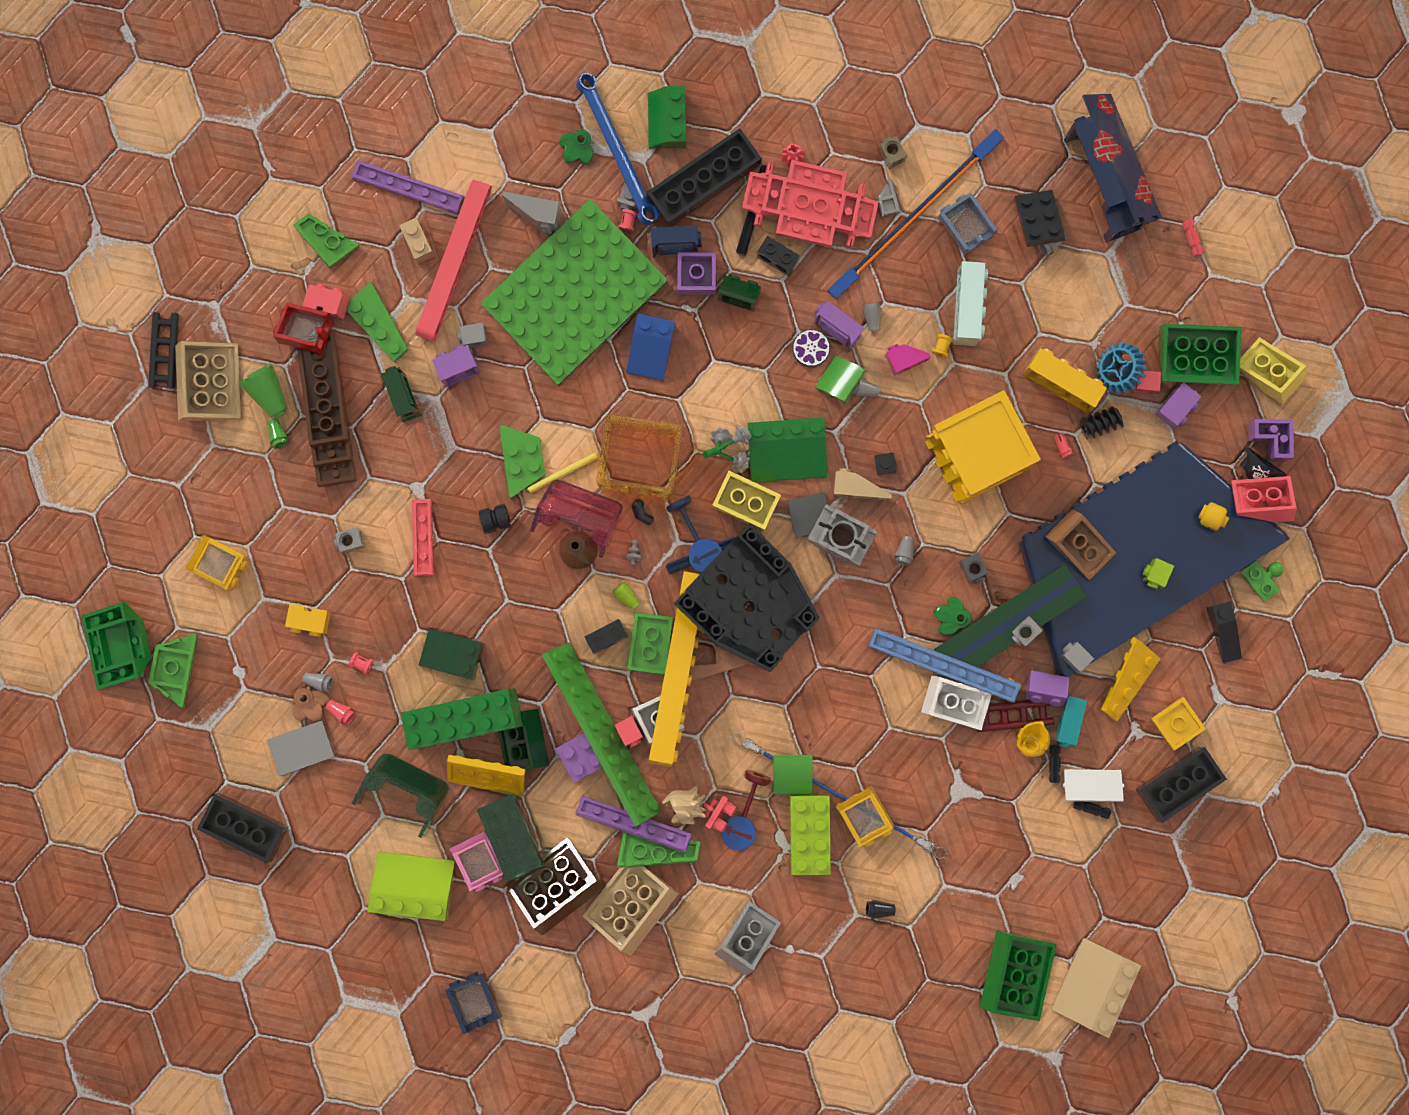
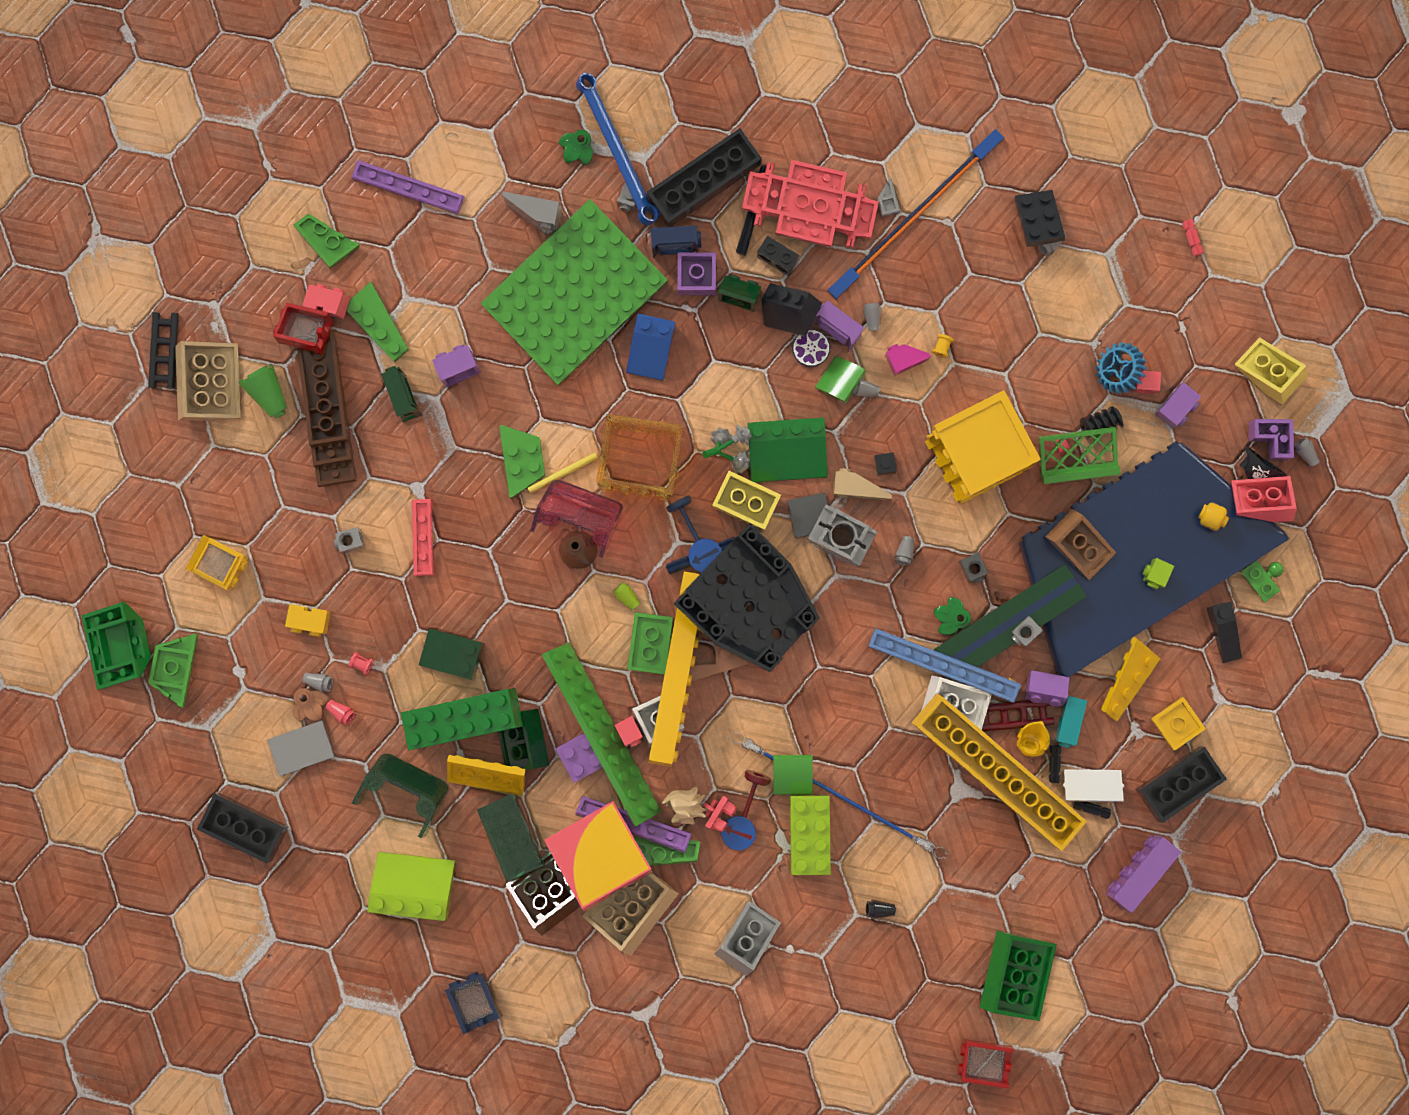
(276, 434): bright green cone -> none
(417, 240): tan brick -> none
(453, 260): coral beam -> none
(473, 335): light grey brick -> none
(477, 862): window -> none
(494, 518): black wheel -> none
(598, 856): none -> yellow tile
(606, 636): black brick -> none
(628, 220): coral bush -> none
(633, 556): light grey hair -> none
(639, 513): black arm -> none
(667, 117): green slope -> none
(789, 309): none -> black slope
(793, 152): coral gear -> none
(865, 817): window -> none
(892, 159): dark tan brick -> none
(967, 223): window -> none
(969, 303): light aqua brick -> none
(985, 1063): none -> window
(999, 772): none -> yellow brick
(1065, 380): yellow brick -> none
(1076, 471): none -> bright green fence
(1076, 656): light grey brick -> none
(1096, 987): tan slope -> none
(1115, 166): dark blue panel -> none
(1142, 873): none -> medium lavender brick
(1199, 353): green slope -> none
(1306, 451): none -> light grey cone

